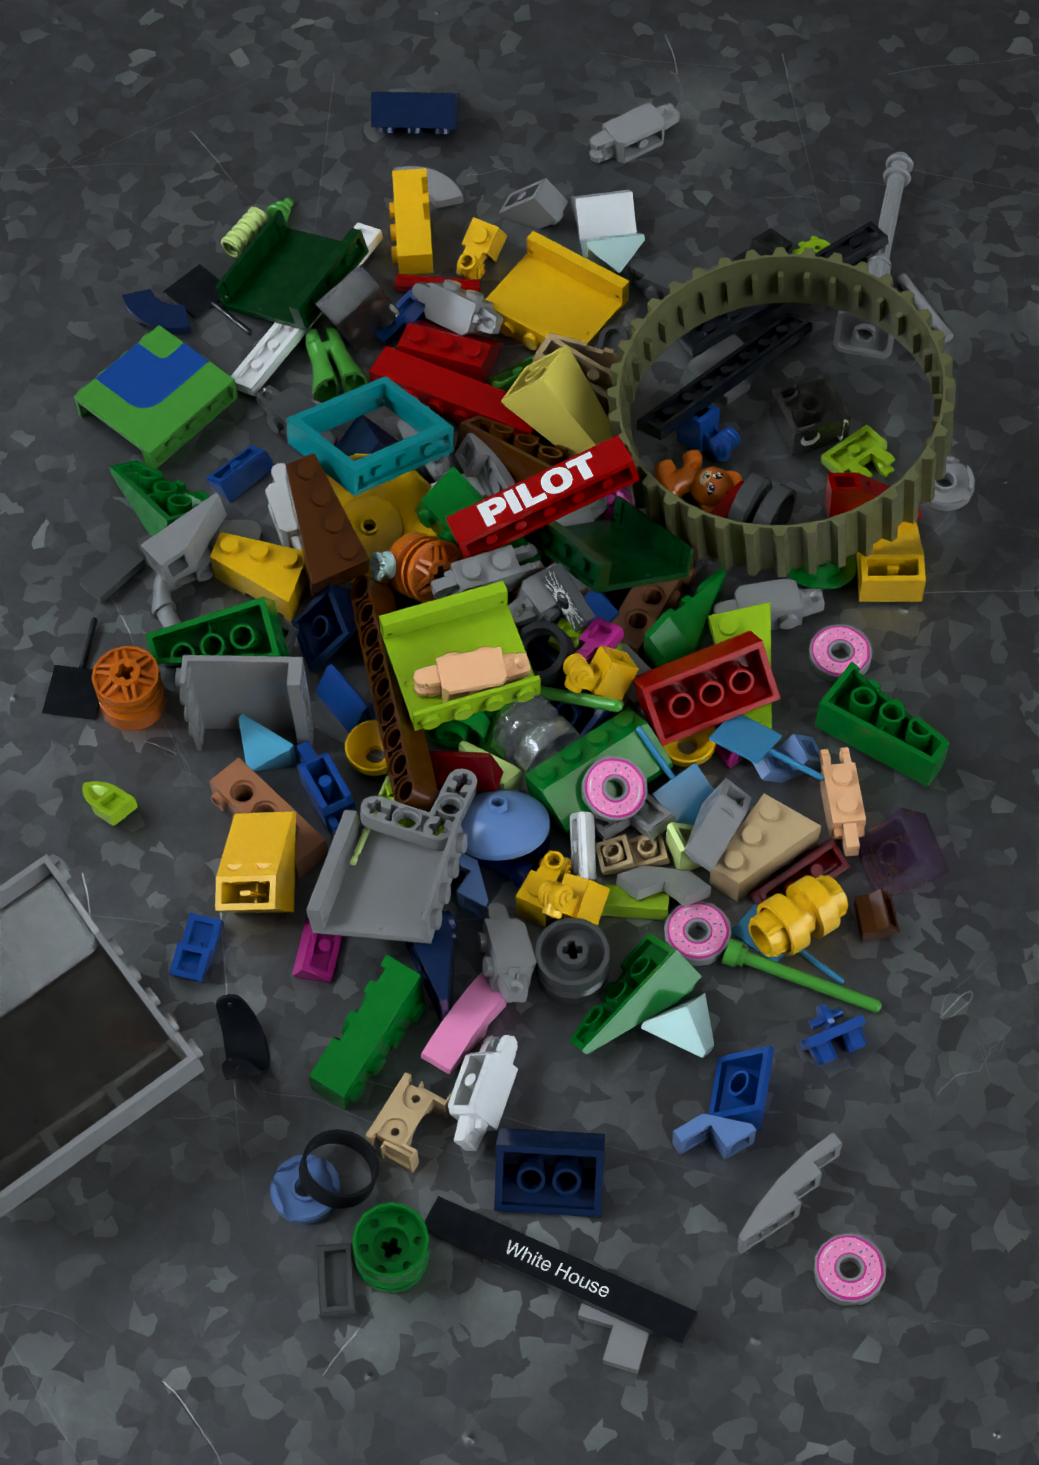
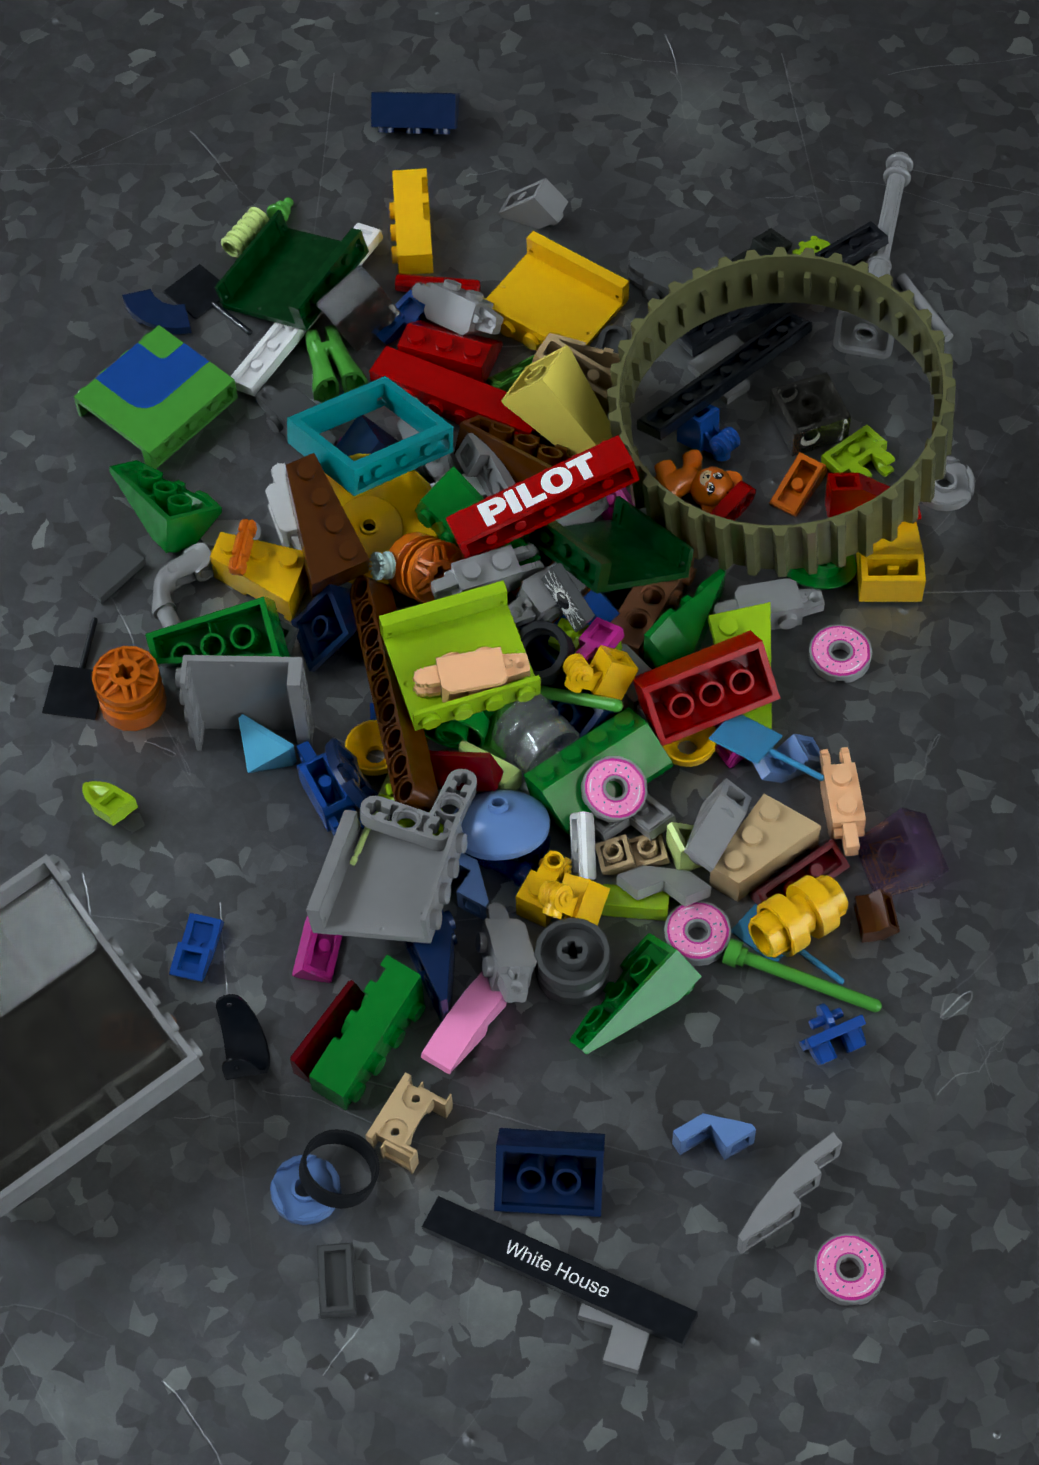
(183, 542): light grey slope -> none
(240, 782): nougat brick -> none
(241, 472): blue slope -> none
(242, 547): none -> orange axle
(258, 864): yellow slope -> none
(327, 1027): none -> dark red slope
(342, 699): blue slope -> none
(347, 772): none -> dark blue tile
(379, 1231): green wheel -> none
(441, 189): light grey tile -> none
(480, 242): yellow brick -> none
(483, 1090): white hinge -> none
(604, 214): white slope -> none
(612, 251): light aqua slope -> none
(633, 133): light grey hinge -> none
(683, 792): dark azure piece -> none
(684, 1026): light aqua slope -> none
(742, 1085): blue slope -> none
(762, 503): dark grey wheel -> none
(798, 485): none -> orange slope
(881, 727): green wedge -> none

